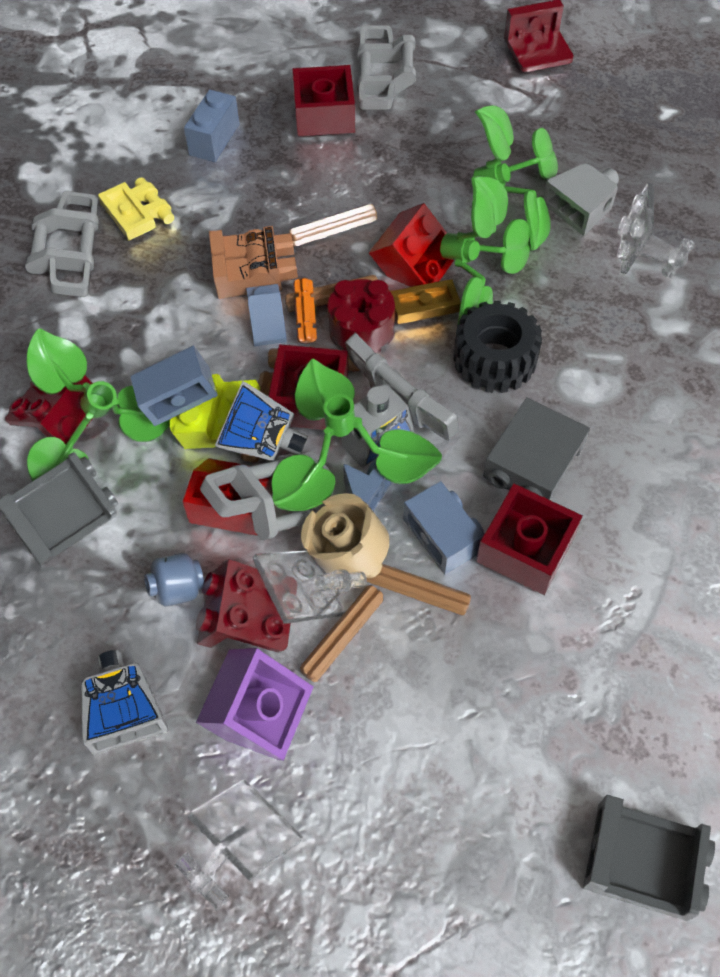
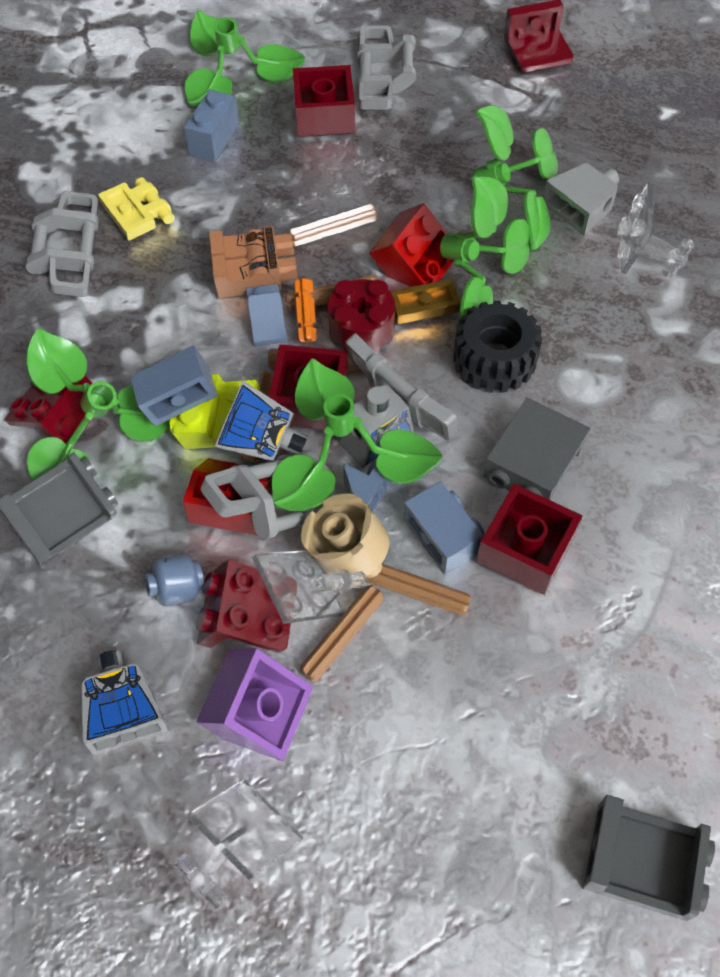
(221, 34): none -> bright green plant

